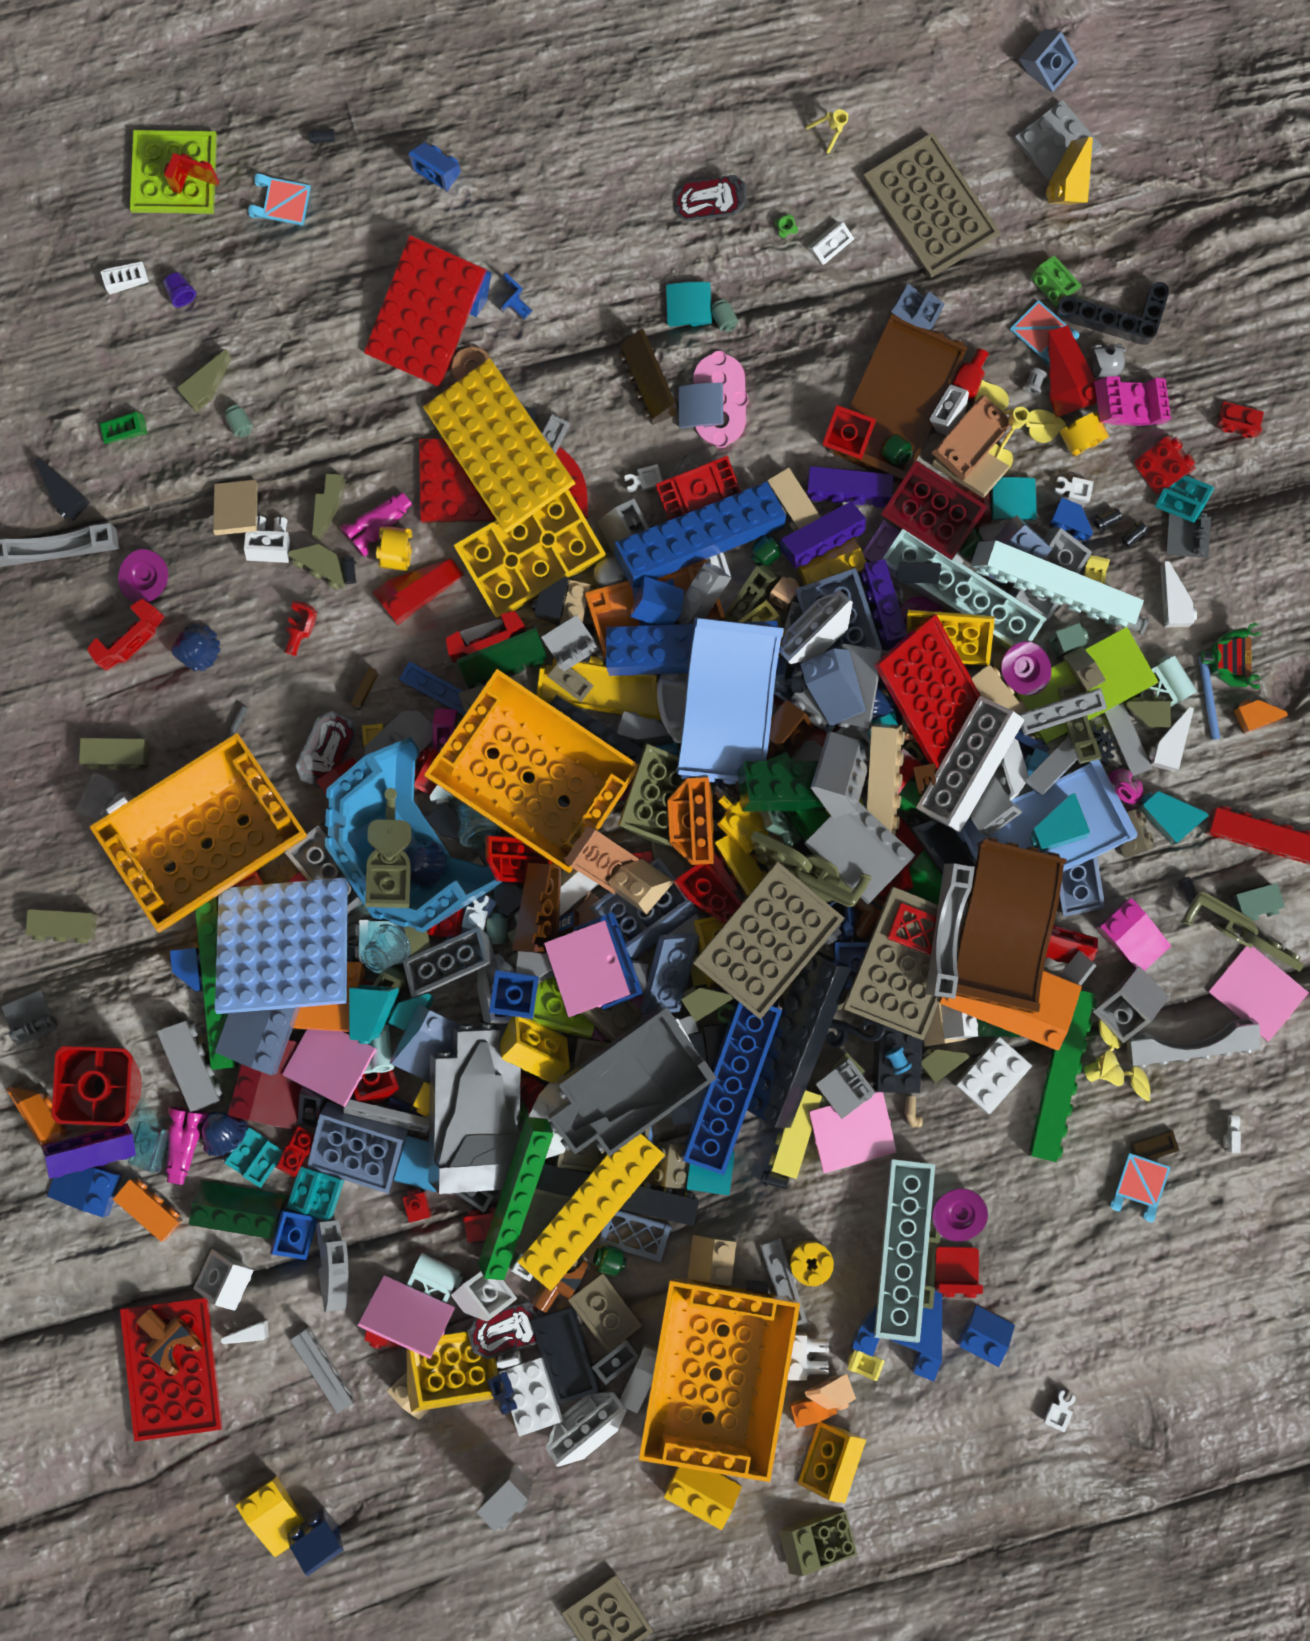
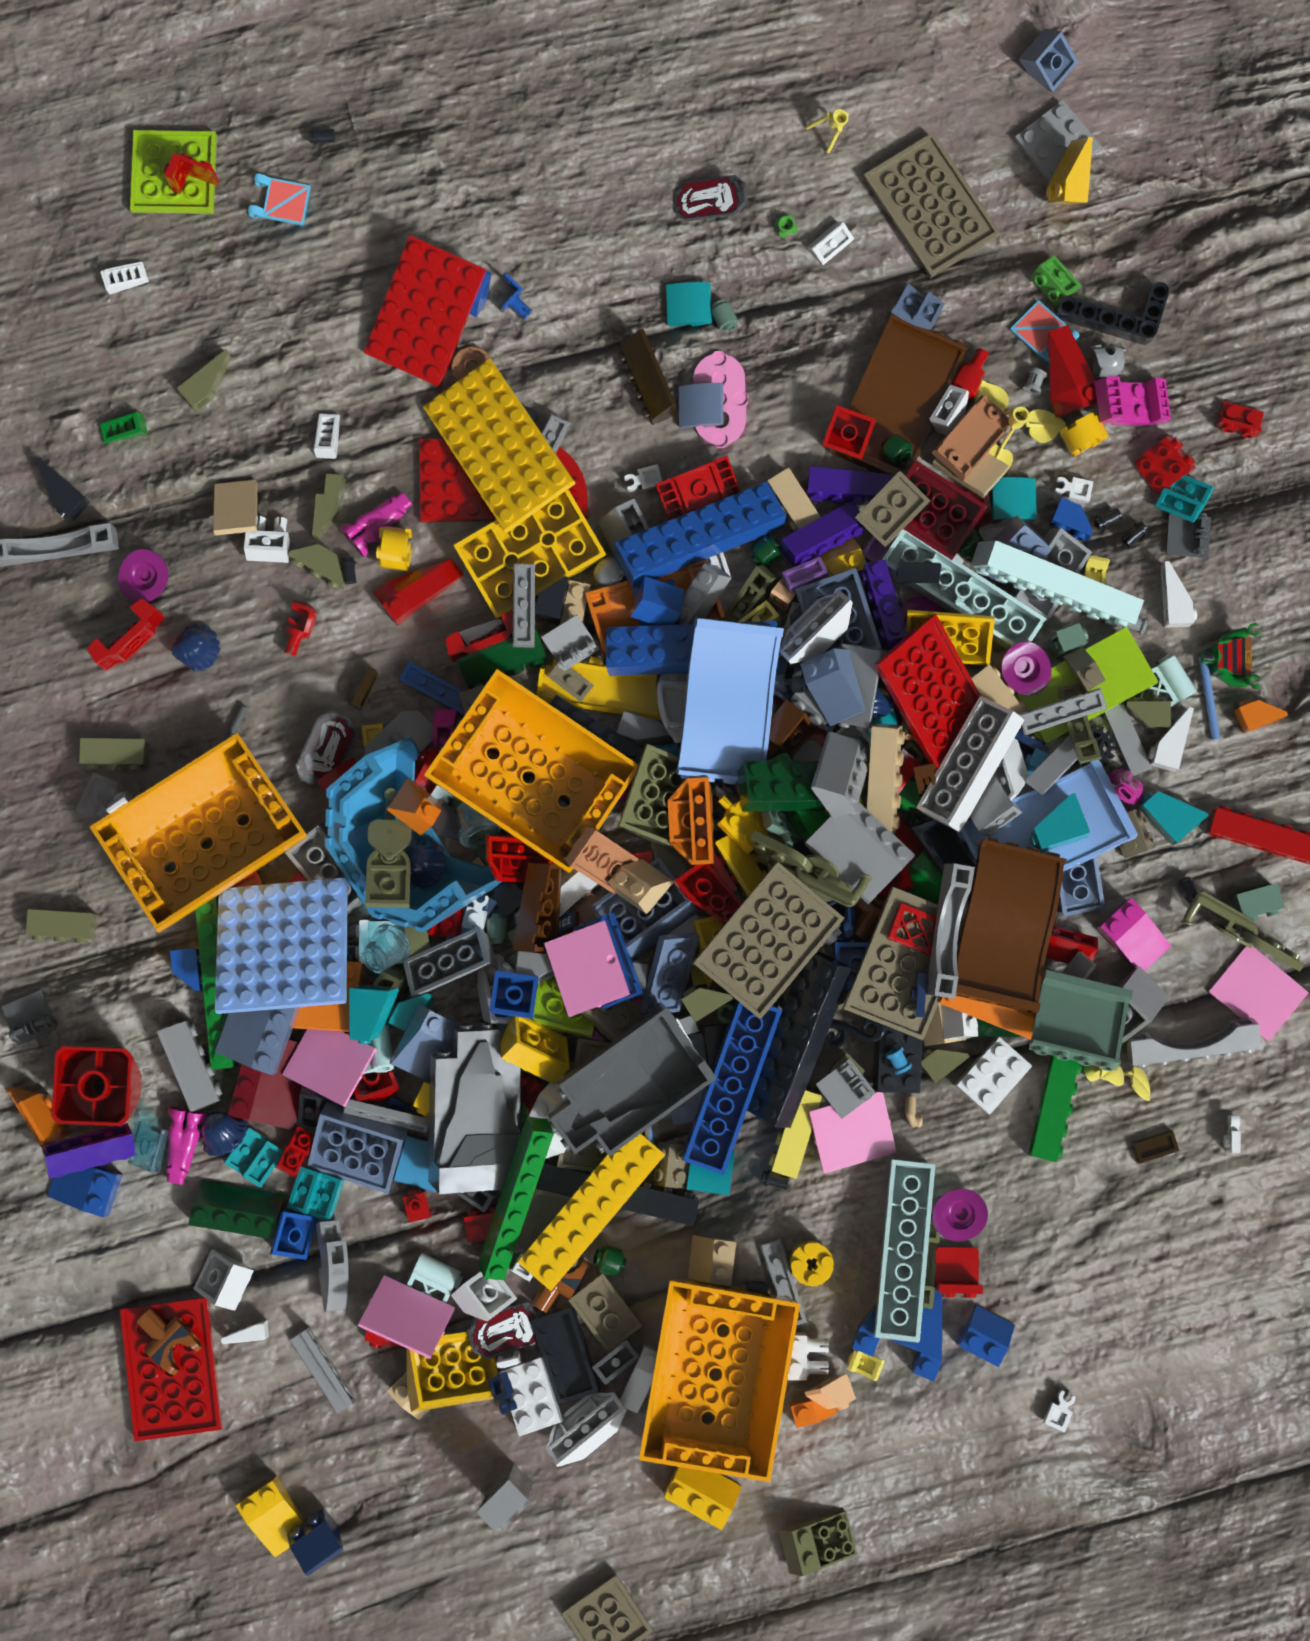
(148, 1209): orange brick -> none
(179, 290): dark purple piece -> none
(238, 421): sand green brick -> none
(327, 449): none -> white slope
(415, 807): none -> orange slope
(434, 165): blue slope -> none
(523, 605): none -> light grey tile
(637, 1251): sand blue window -> none
(805, 574): none -> medium lavender tile
(831, 1462): yellow slope -> none
(892, 508): none -> dark tan plate
(918, 994): none -> dark blue plate
(1080, 1020): none -> sand green panel
(1142, 1182): flag -> none

